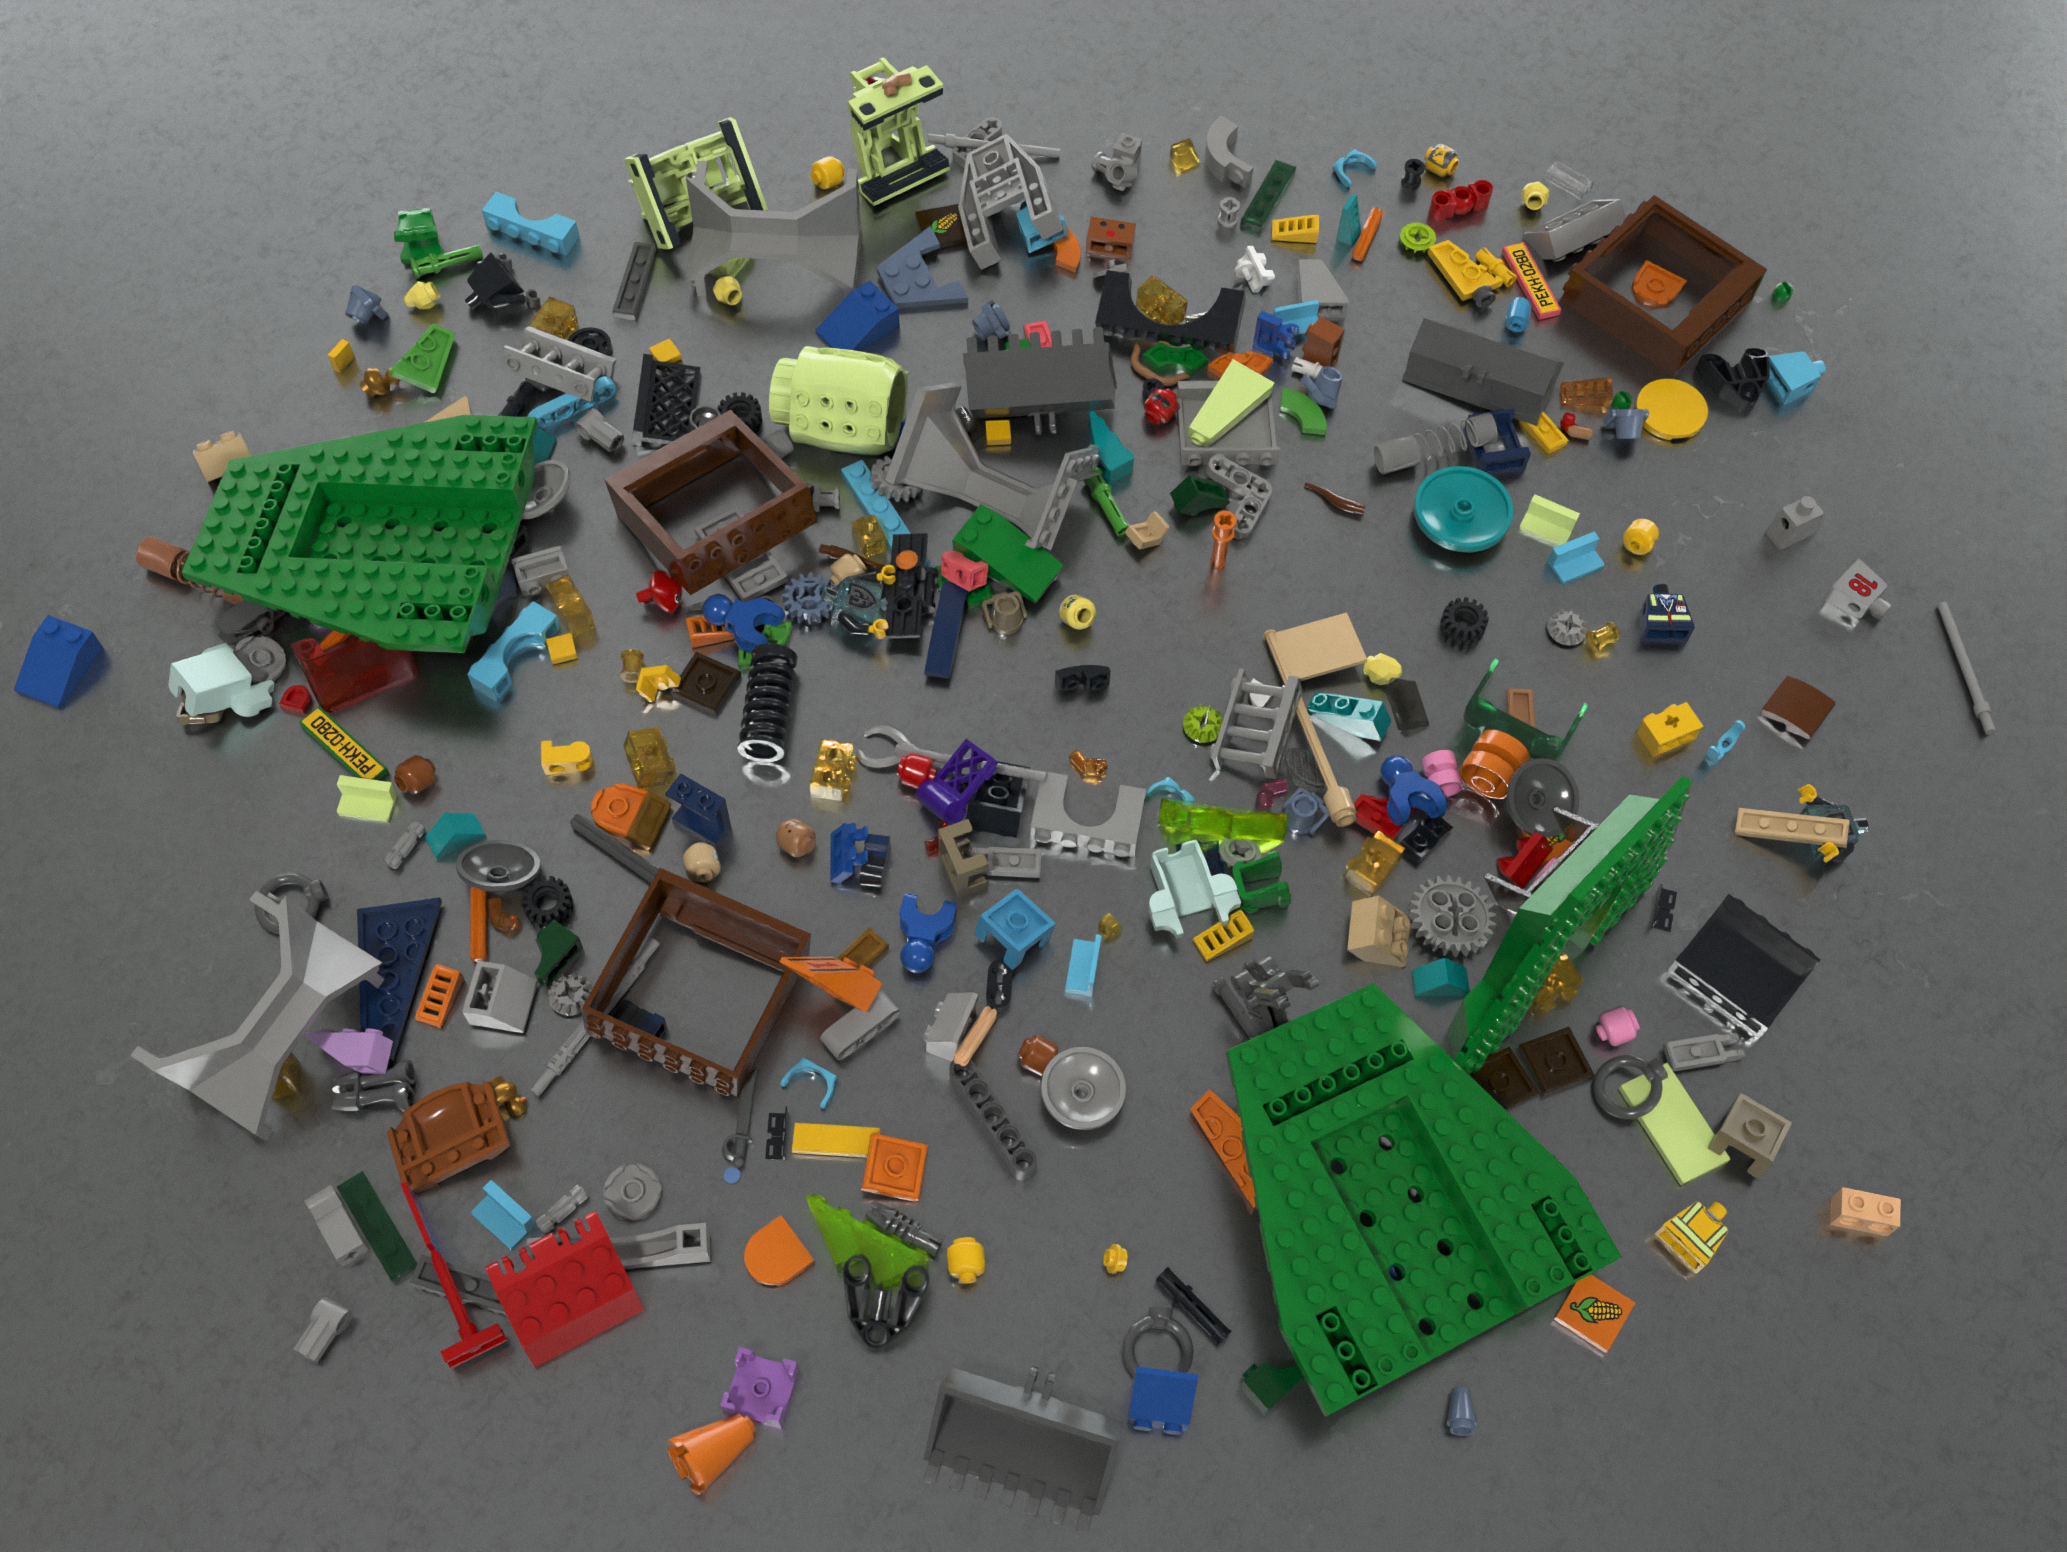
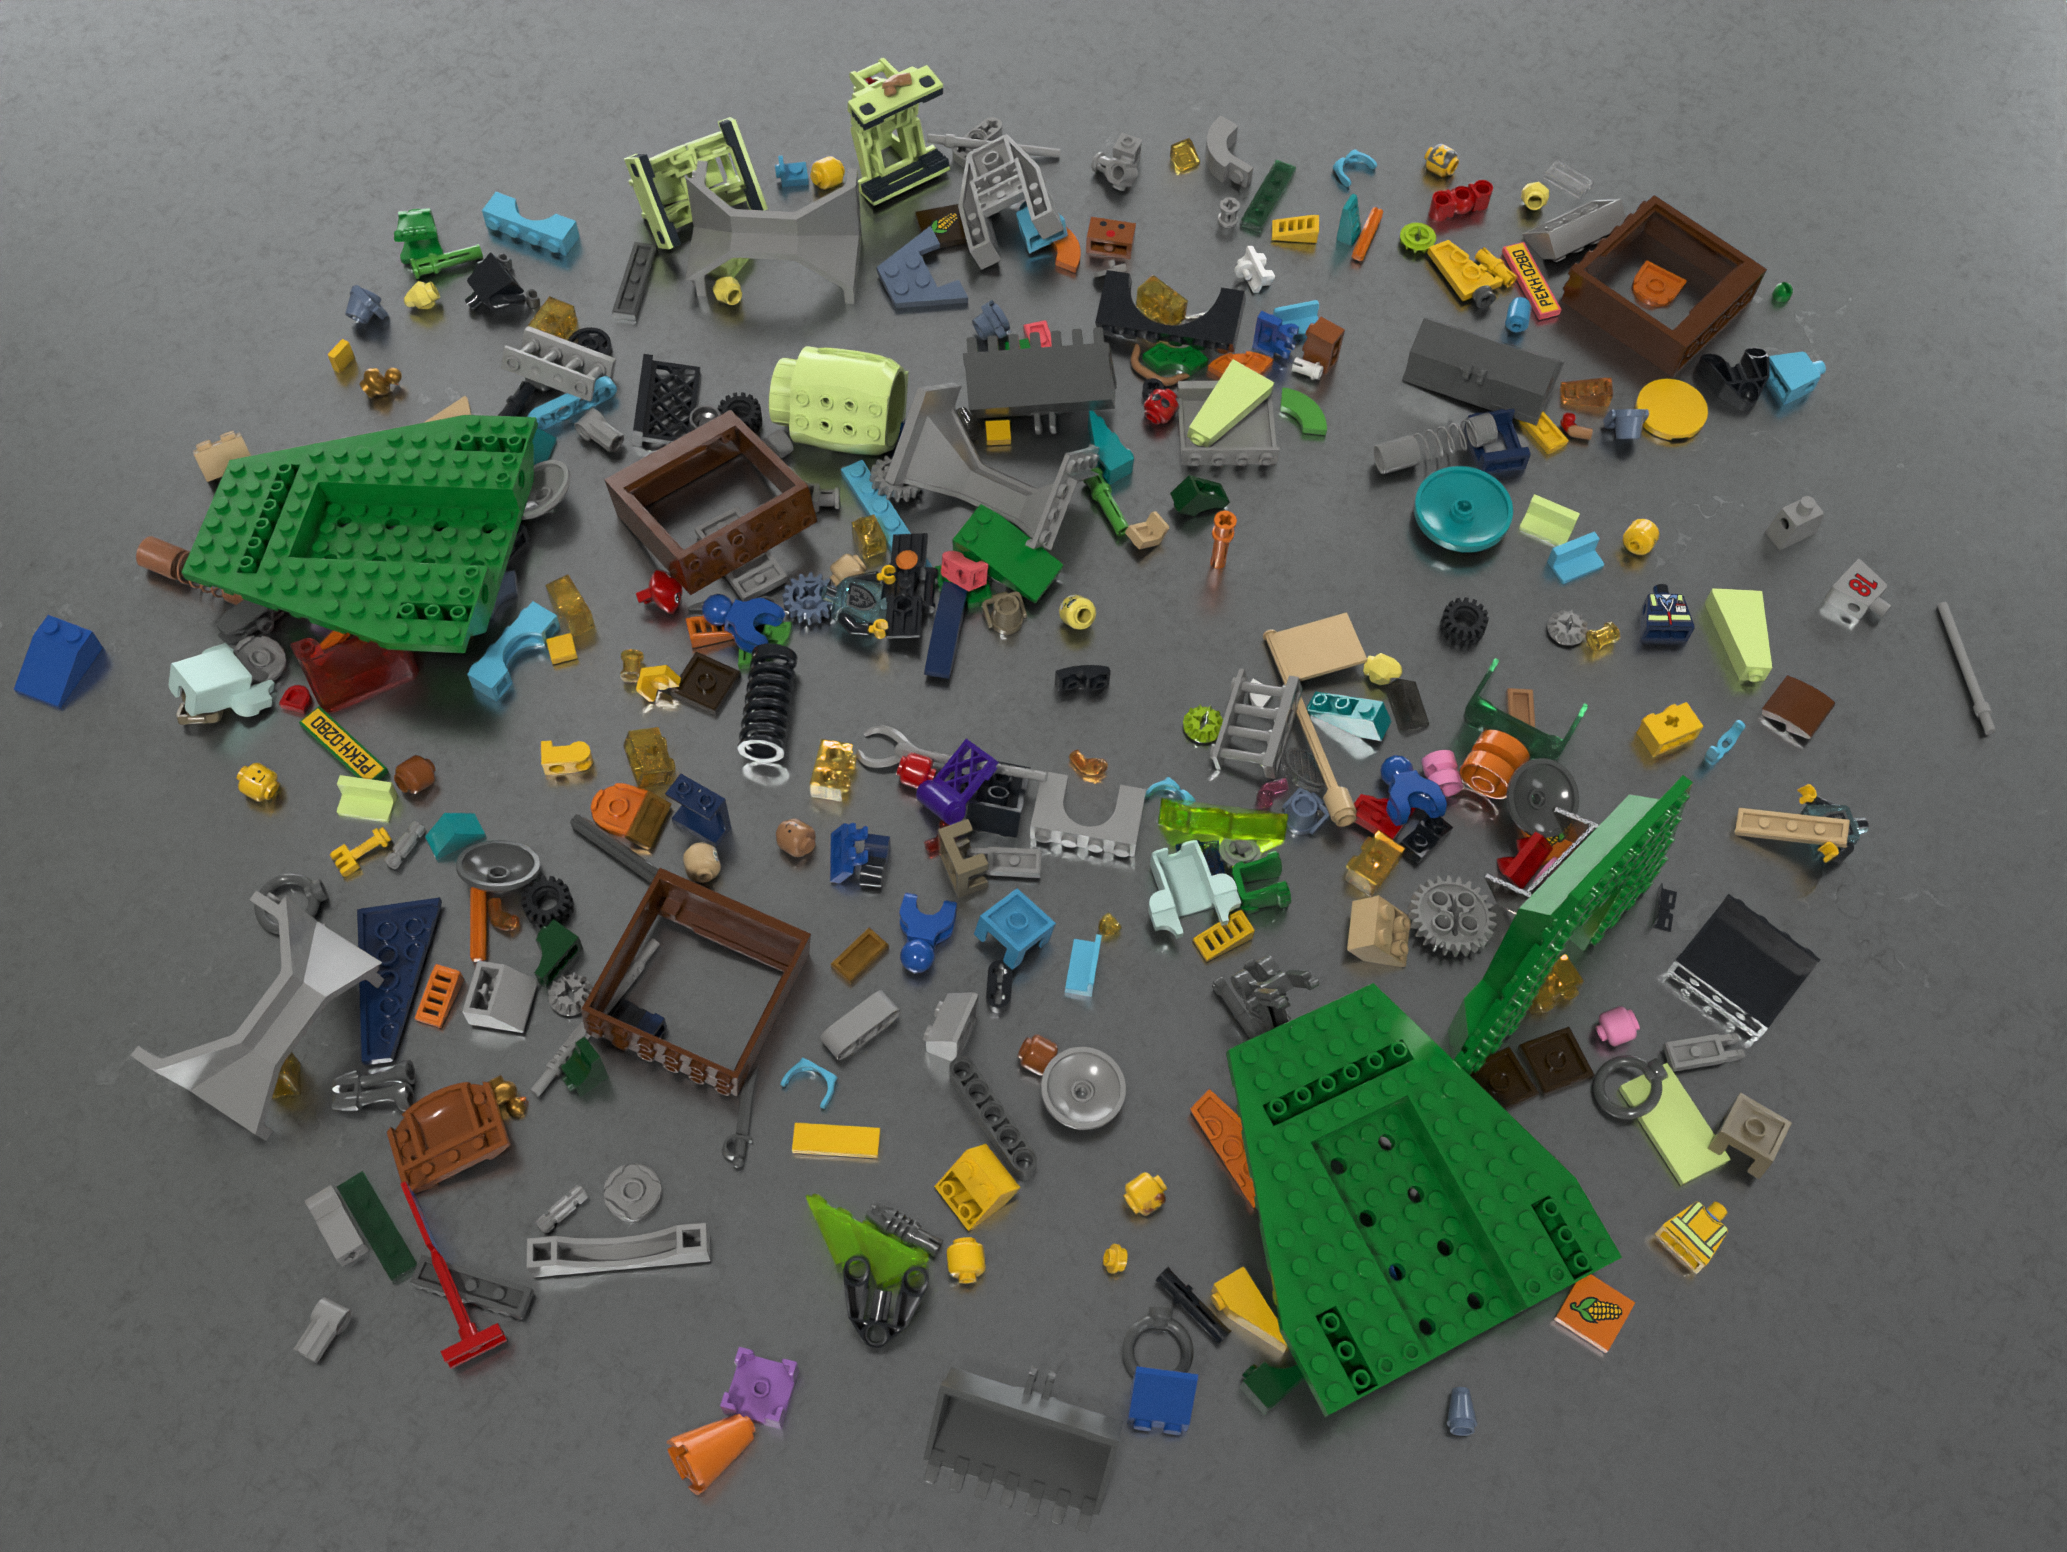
(258, 782): none -> yellow head
(346, 859): none -> yellow hinge
(361, 1051): lavender slope -> none
(426, 359): bright green wing -> none
(503, 1216): medium azure panel -> none
(539, 569): light grey hinge -> none
(565, 1291): red slope -> none
(583, 1069): none -> dark green arch
(665, 352): yellow tile -> none
(731, 1175): medium blue sticker -> none
(776, 1254): orange tile -> none
(778, 1130): black piece -> none
(792, 173): none -> dark azure bracket
(836, 552): reddish brown animal -> none
(838, 978): orange slope -> none
(860, 319): blue slope -> none
(894, 1167): orange tile -> none
(975, 1036): light nougat axle -> none
(977, 1186): none -> yellow slope
(1145, 1193): none -> yellow head
(1247, 1307): none -> yellow slope
(1251, 496): light grey beam -> none
(1318, 283): light grey slope -> none
(1325, 387): sand blue piece -> none
(1339, 502): reddish brown animal -> none
(1413, 171): black bush -> none
(1440, 979): teal slope -> none
(1621, 401): green hinge -> none
(1743, 630): none -> yellowish green slope
(1865, 1211): light nougat brick -> none

